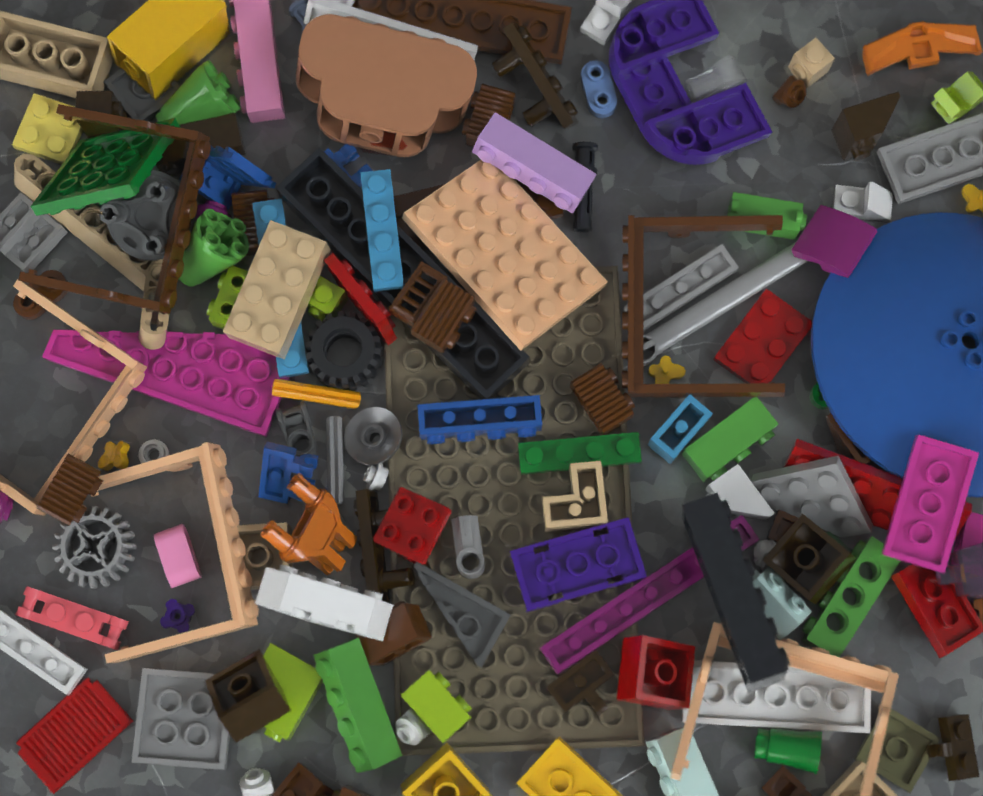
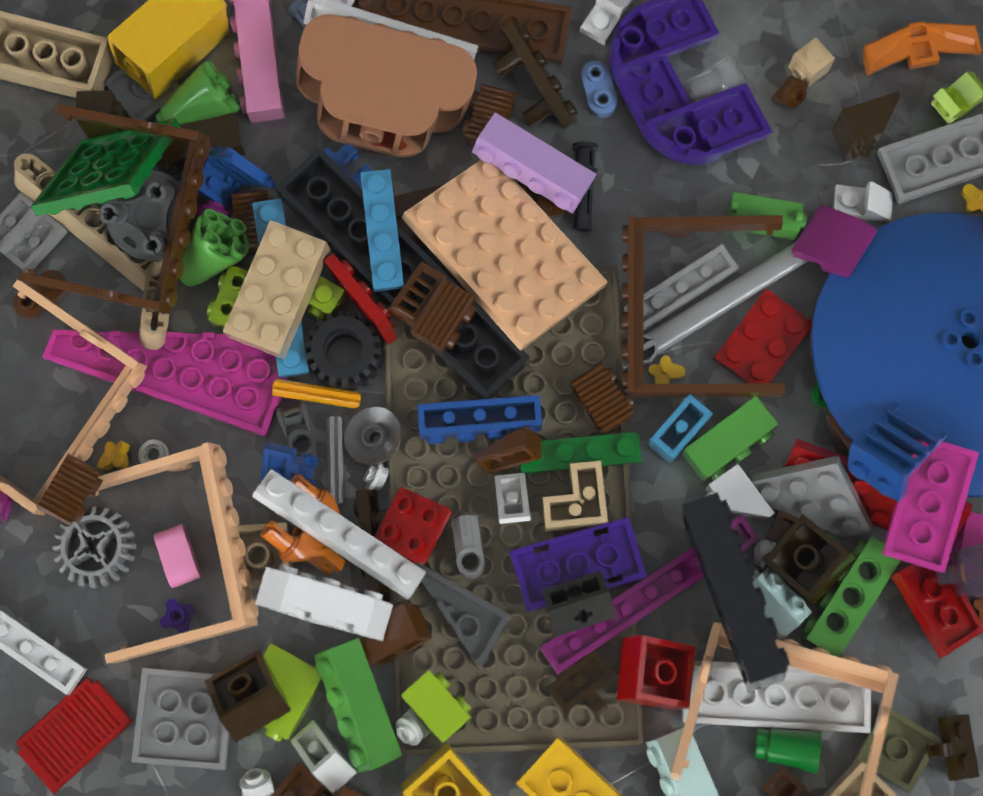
(46, 132): light yellow plate -> none
(72, 618): coral plate -> none
(323, 757): none -> white slope
(339, 534): none -> white plate
(512, 450): none -> reddish brown slope
(512, 498): none -> white slope
(578, 603): none -> pearl dark grey brick
(885, 464): none -> blue plate

